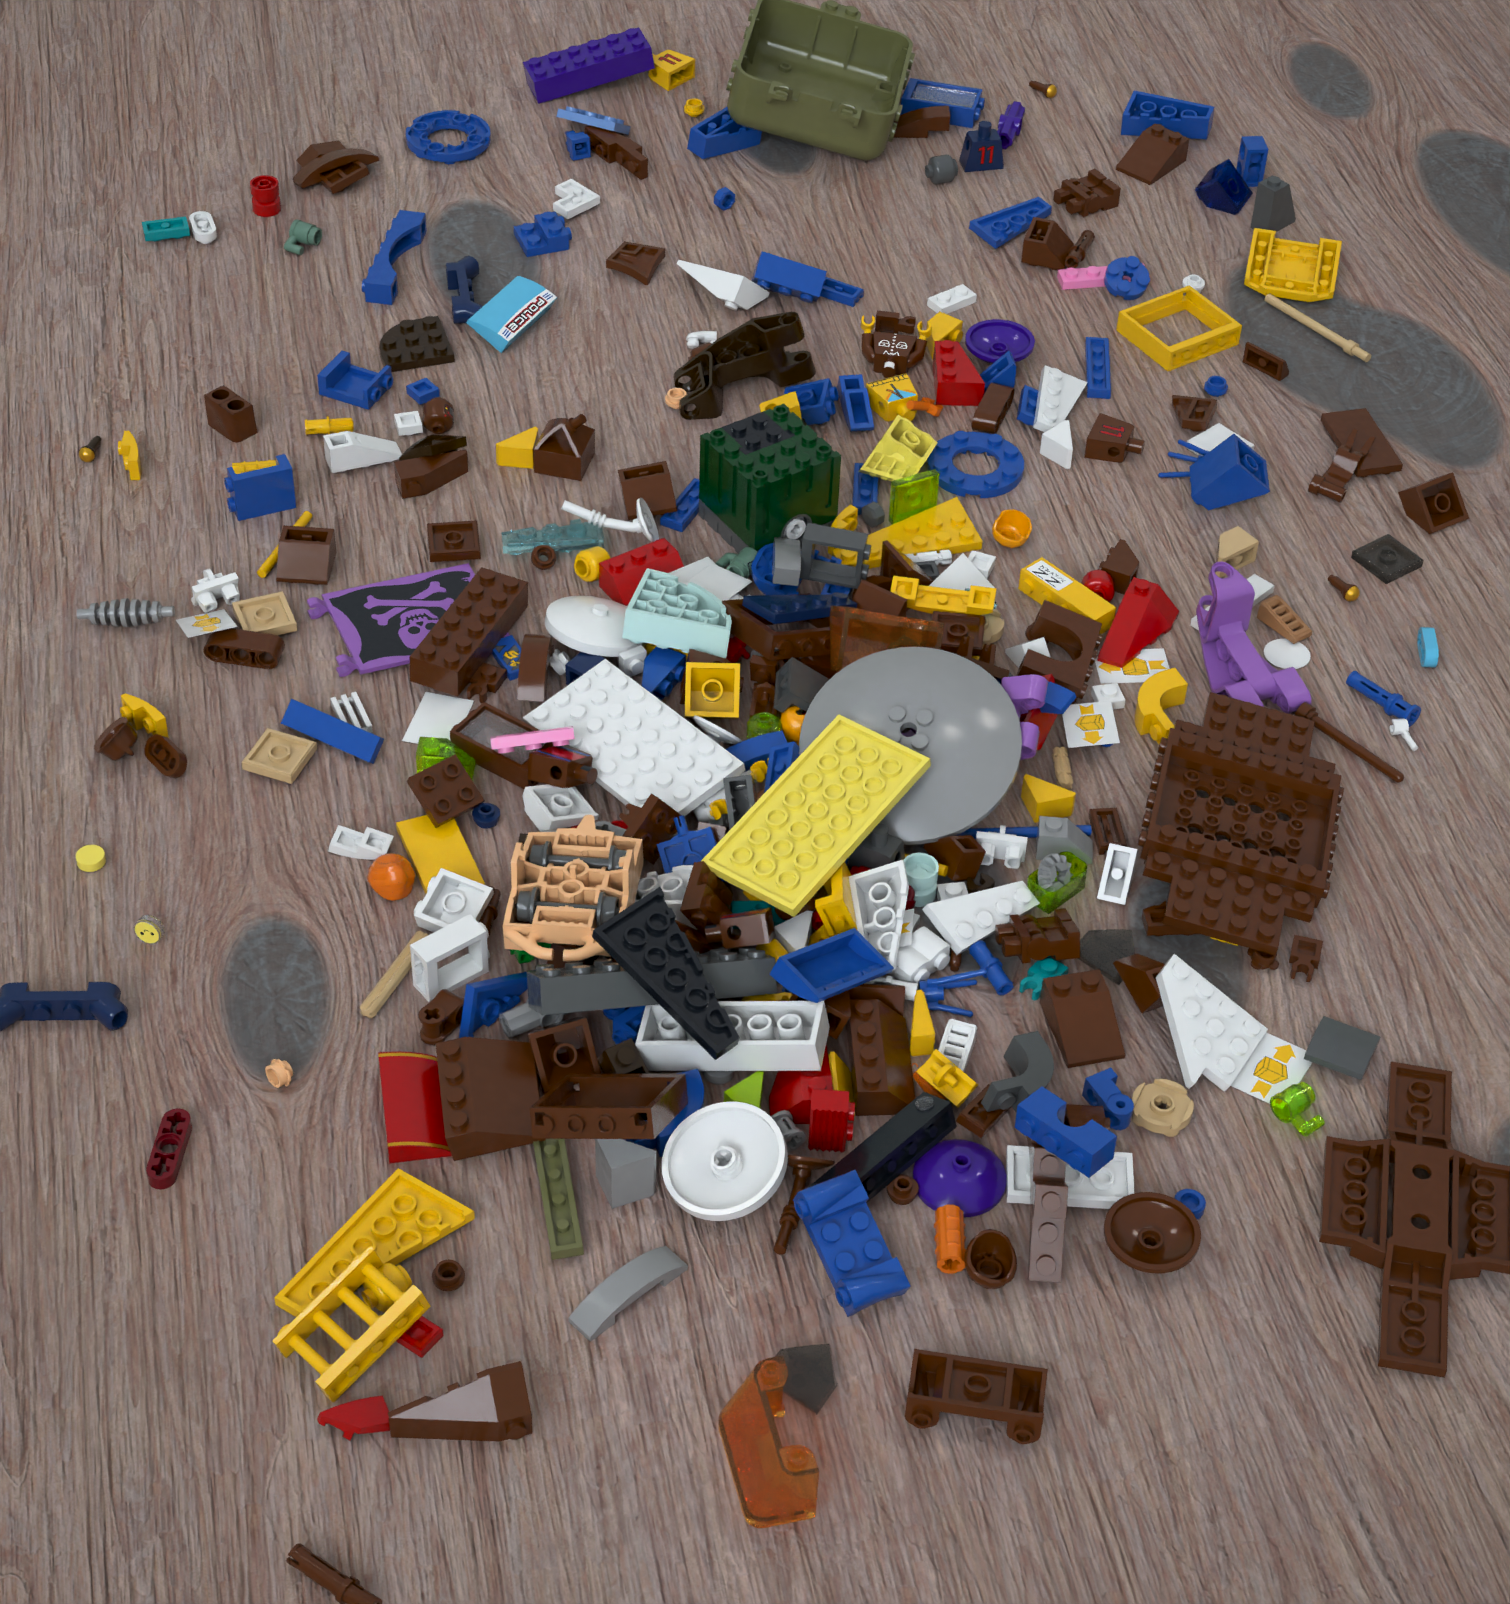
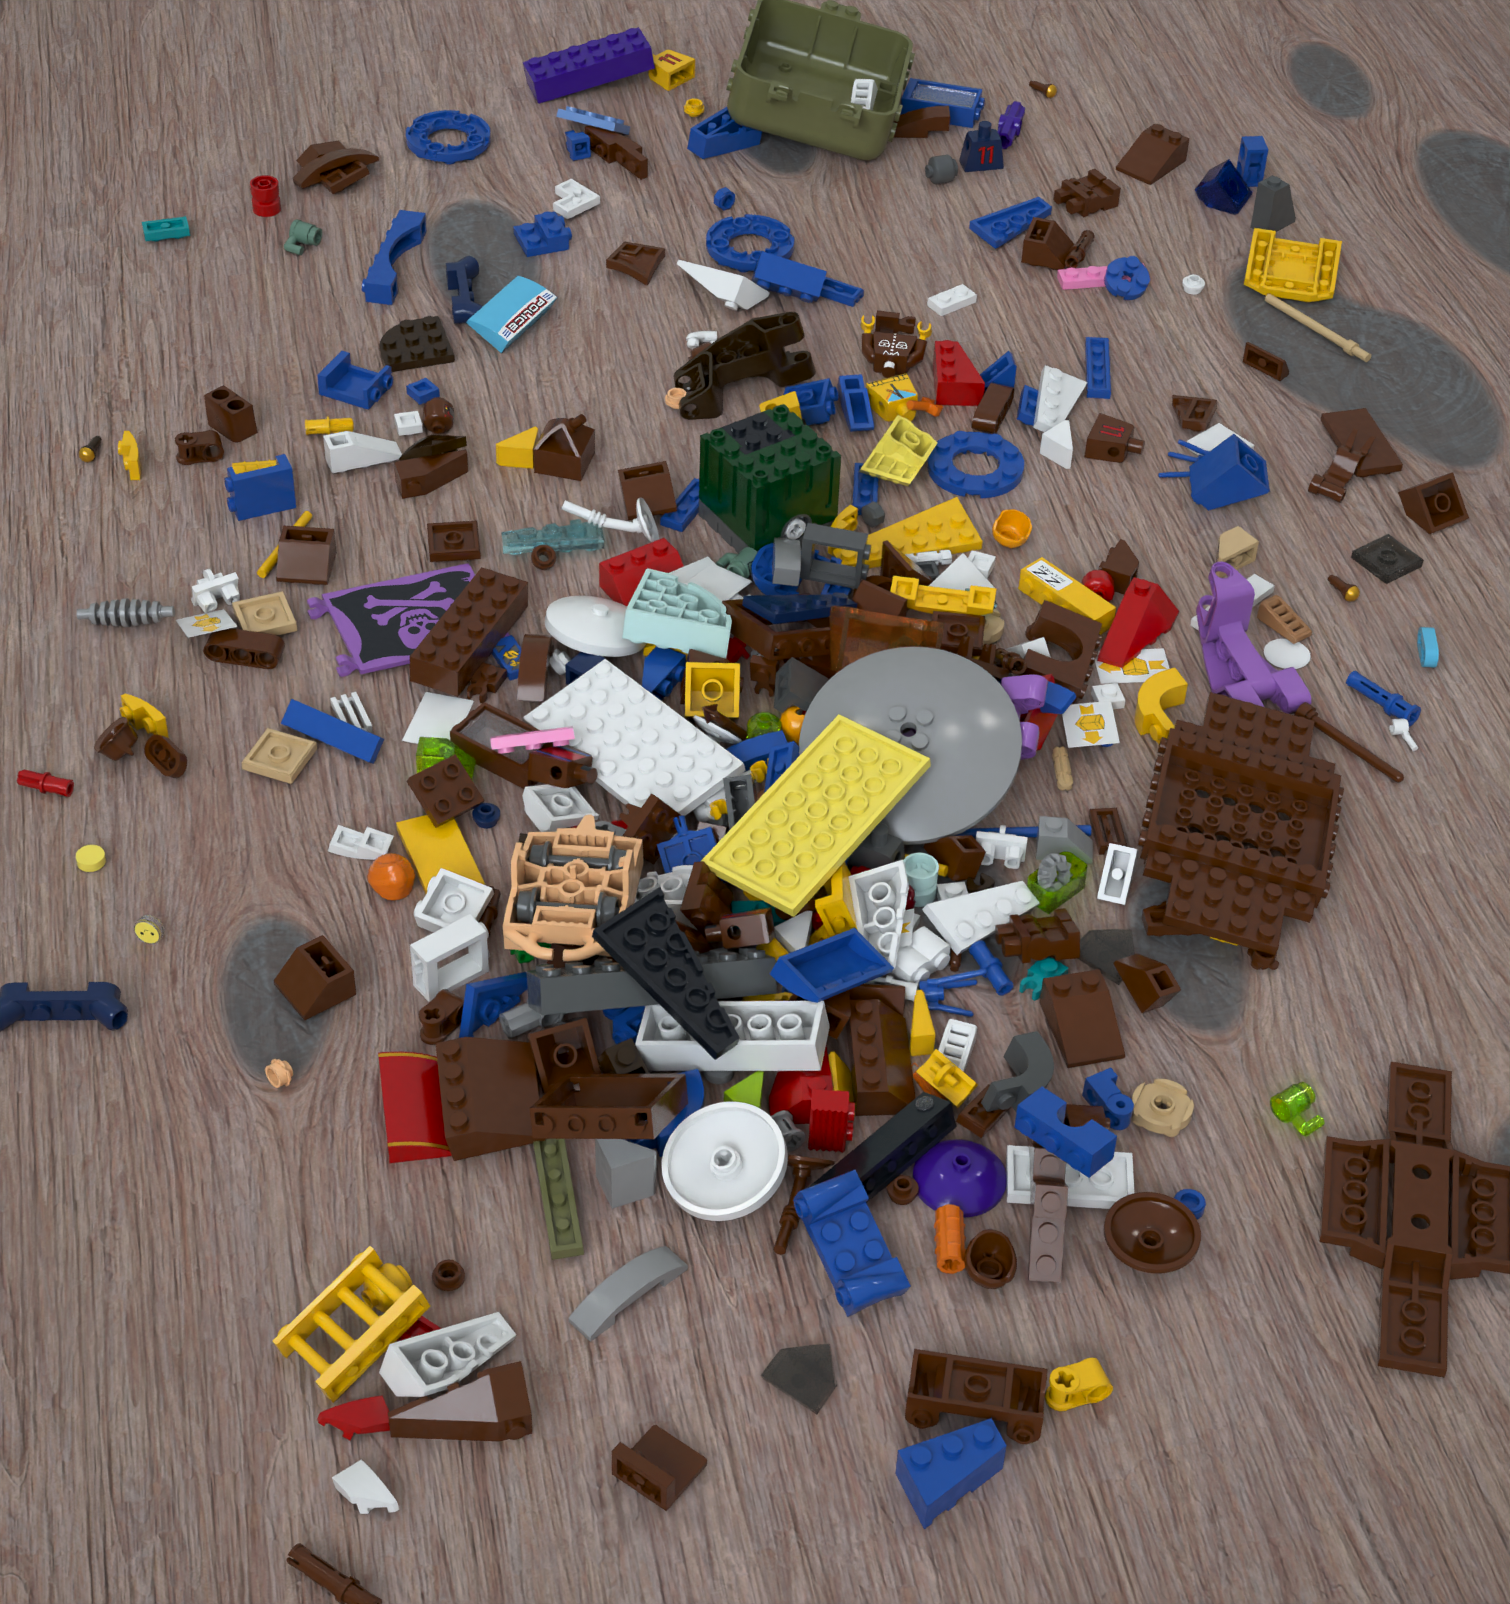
(45, 782): none -> red axle
(171, 1160): dark red beam -> none
(198, 447): none -> reddish brown piece
(203, 227): white plate -> none
(315, 978): none -> reddish brown slope
(365, 1488): none -> white slope
(390, 980): tan axle -> none
(394, 1221): yellow wing -> none
(443, 1356): none -> white wedge
(587, 563): yellow head -> none
(632, 660): white plate -> none
(657, 1466): none -> reddish brown bracket
(711, 713): none -> reddish brown piece
(726, 229): none -> blue plate
(763, 699): reddish brown hips -> none
(771, 1480): clear orange windscreen -> none
(864, 88): none -> white slope
(913, 495): clear neon green tile -> none
(943, 328): yellow slope -> none
(949, 1467): none -> blue wedge
(994, 337): dark purple dish -> none
(1010, 661): none -> reddish brown pin
(1046, 798): yellow slope -> none
(1081, 1382): none -> yellow piece
(1177, 115): blue wedge -> none
(1206, 1026): white wing -> none
(1216, 386): blue plate -> none
(1224, 331): yellow window -> none
(1271, 1068): white sticker -> none
(1305, 956): reddish brown plate -> none
(1342, 1048): dark grey slope -> none

